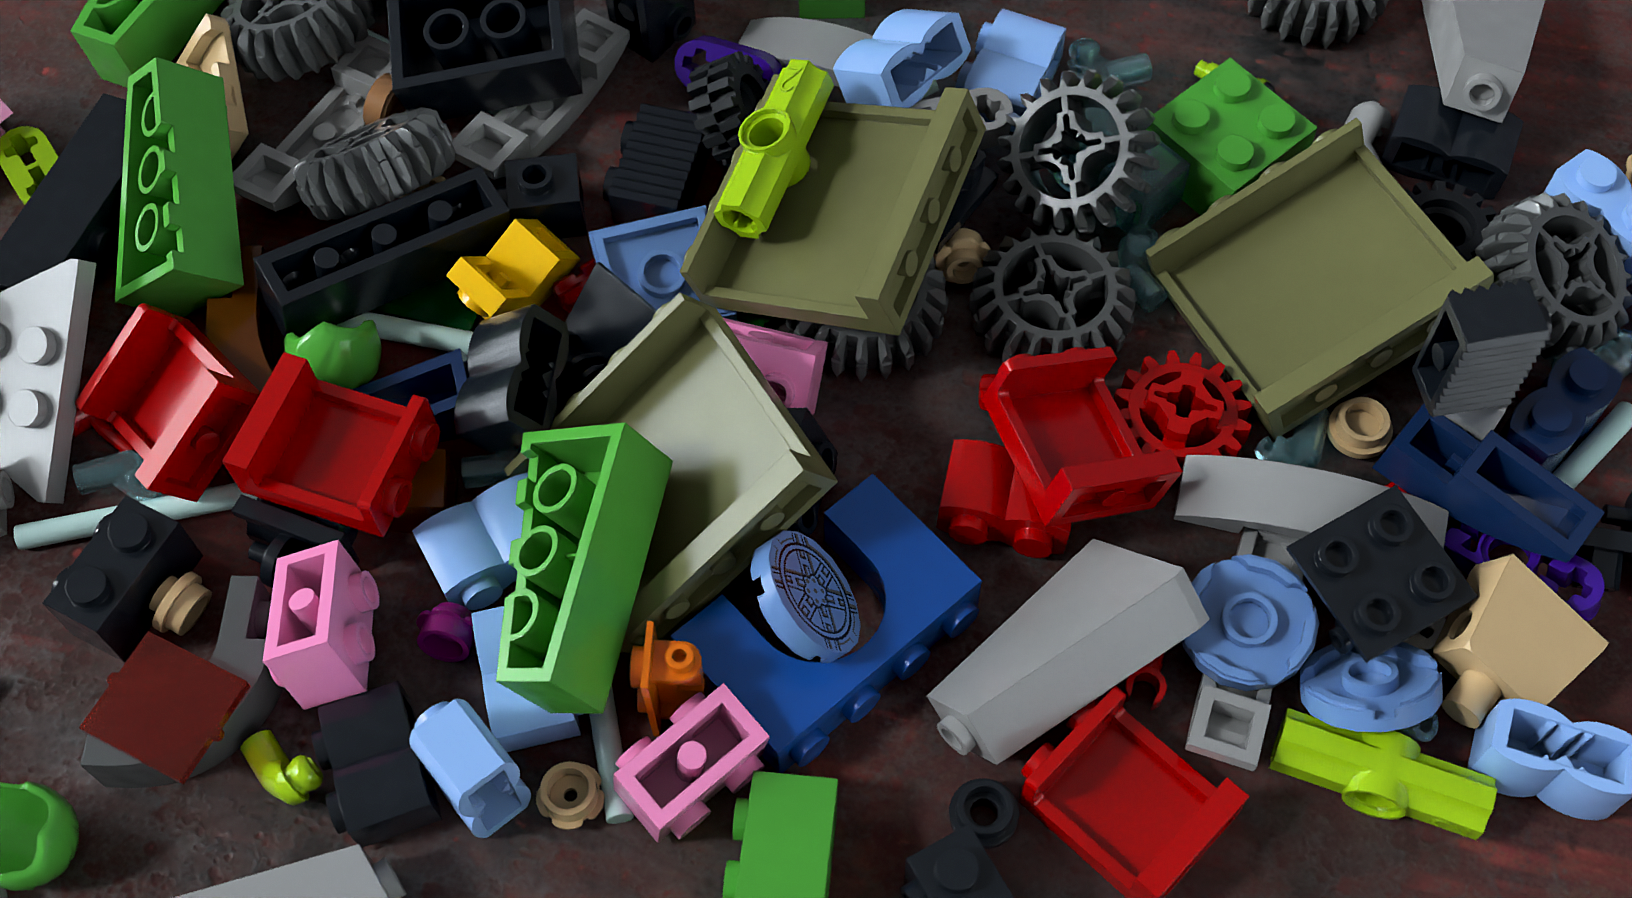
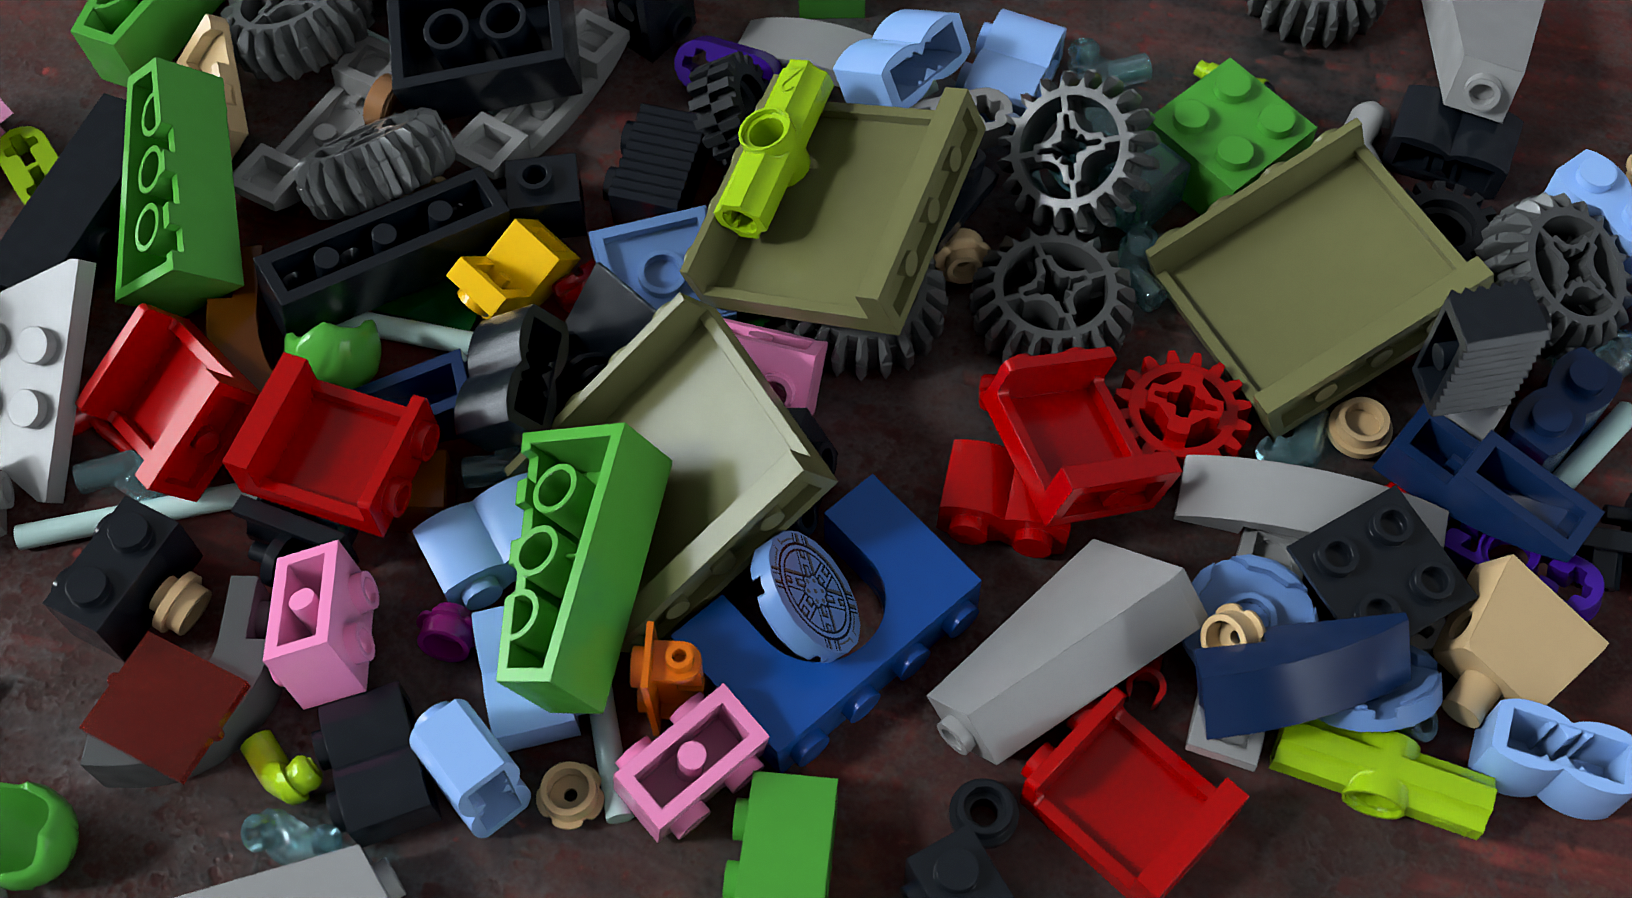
(288, 838): none -> clear light blue arm
(1227, 622): none -> tan plate
(1301, 673): none -> dark blue slope

